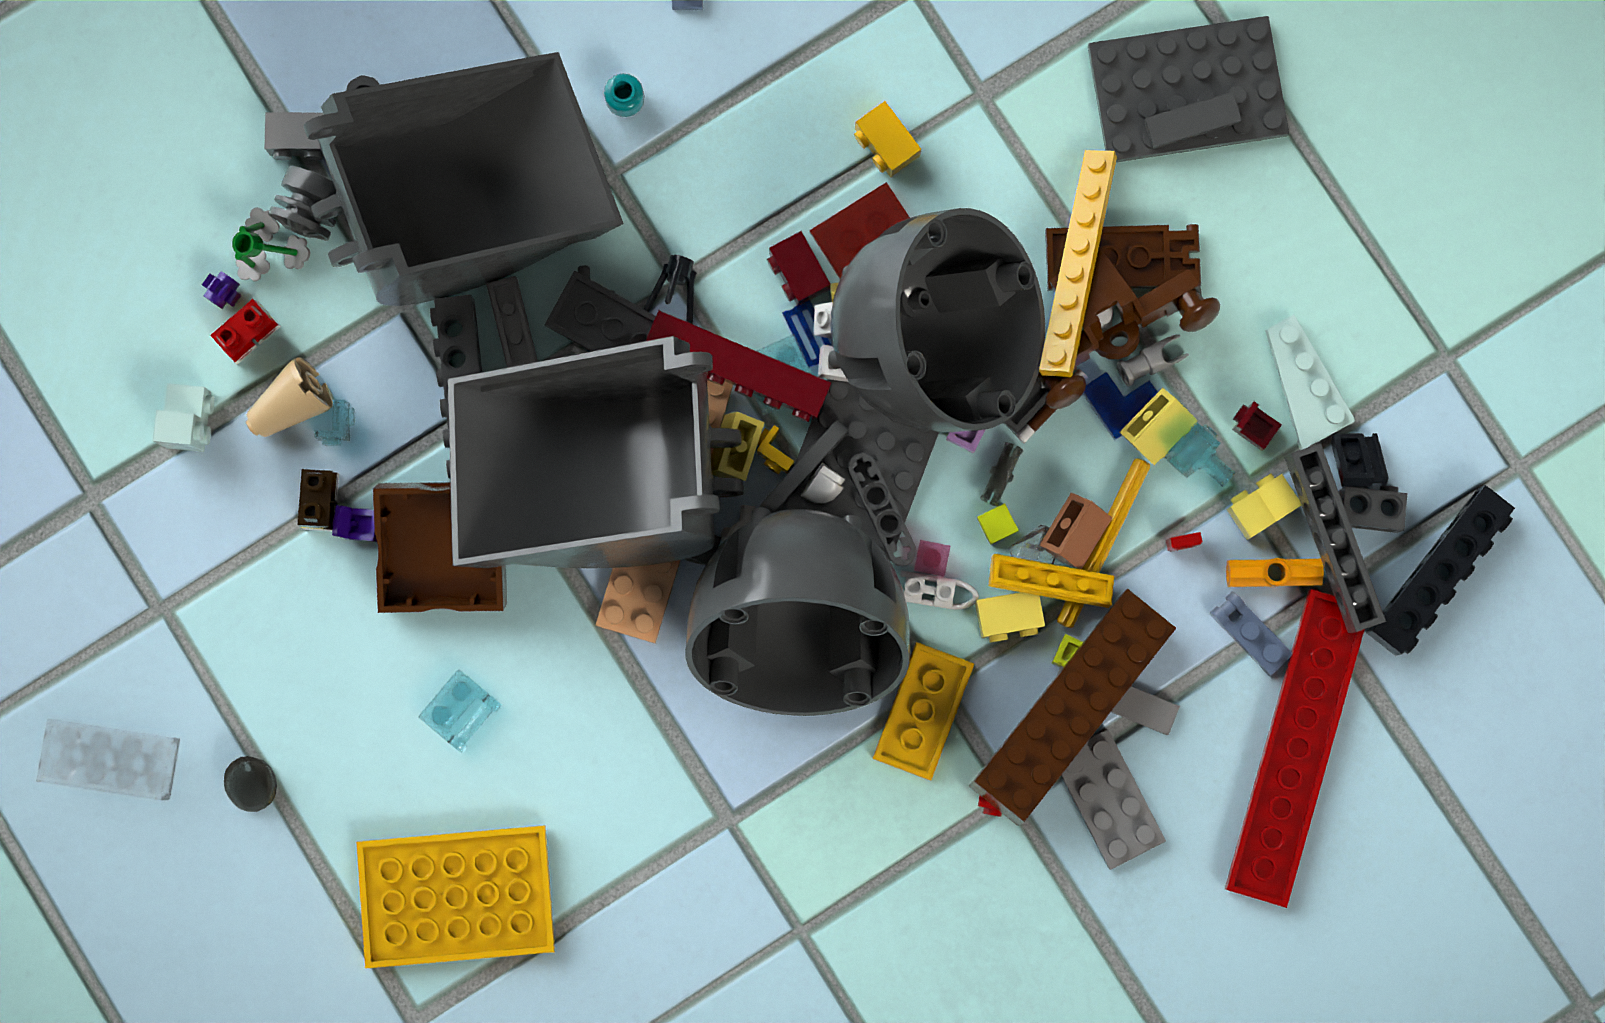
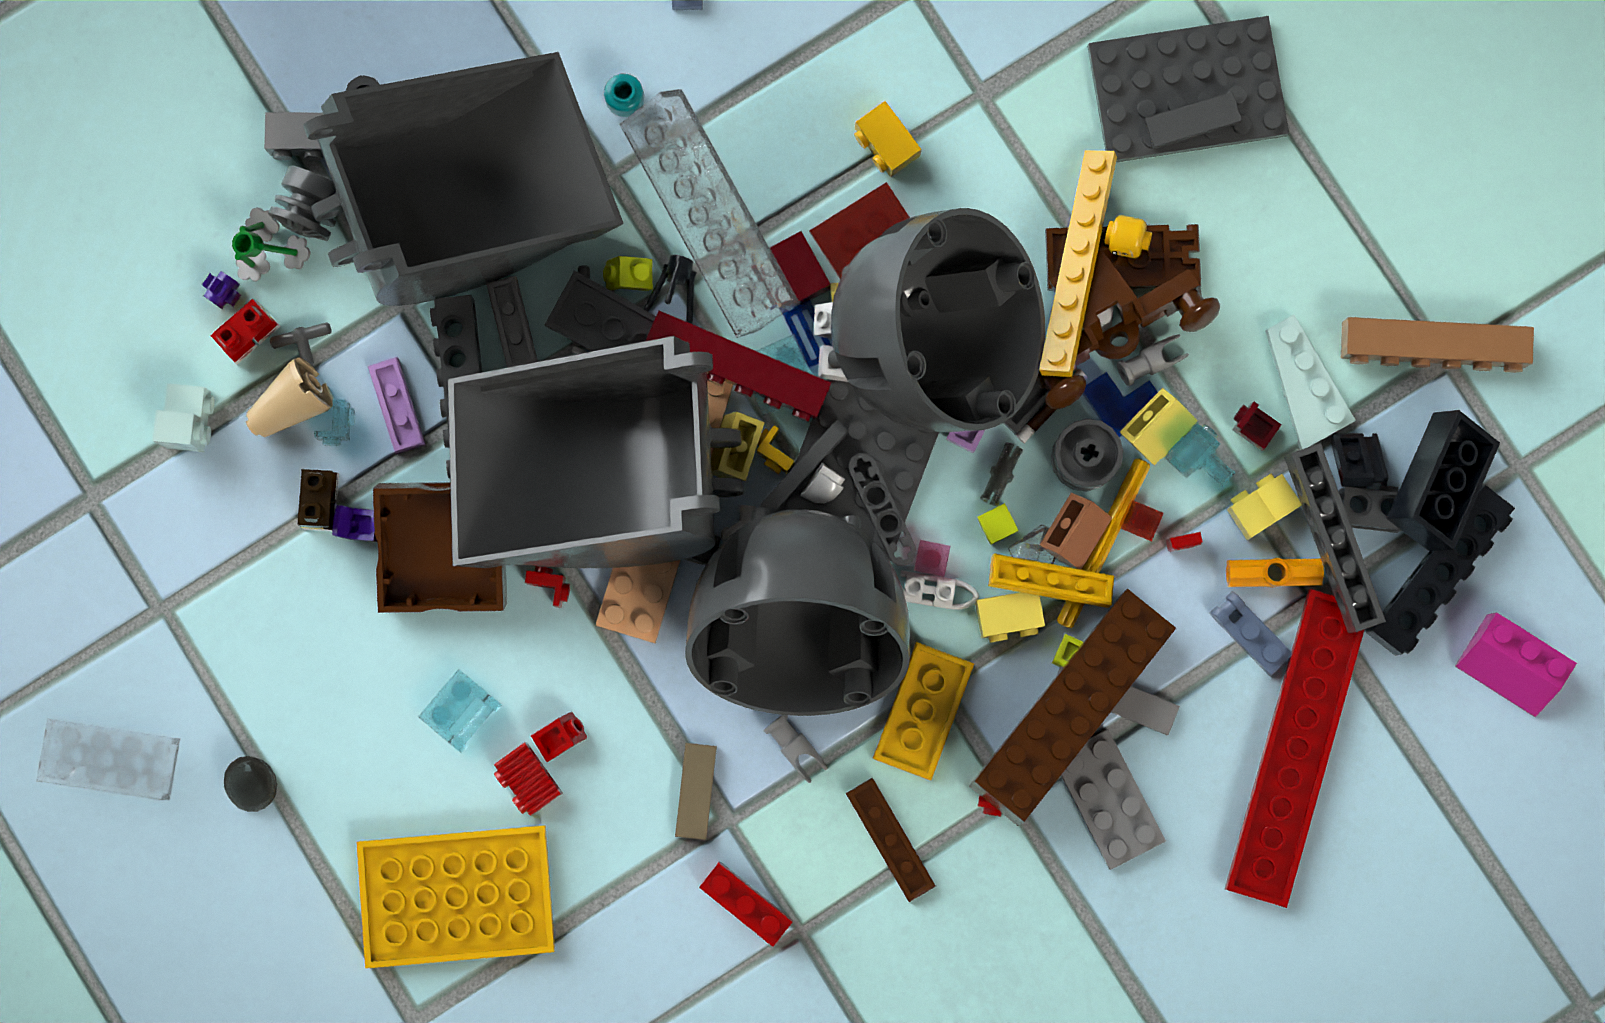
(300, 337): none -> dark grey piece
(396, 405): none -> lavender tile
(527, 780): none -> red brick
(545, 578): none -> red bracket
(559, 736): none -> red bracket
(628, 273): none -> neon yellow bracket
(696, 791): none -> dark tan tile
(708, 212): none -> clear brick
(746, 904): none -> red brick
(793, 744): none -> light grey piece
(890, 839): none -> reddish brown tile
(1103, 447): none -> dark grey wheel
(1127, 236): none -> yellow head
(1142, 520): none -> clear red plate
(1437, 343): none -> medium nougat brick
(1443, 480): none -> black brick
(1515, 664): none -> dark pink slope

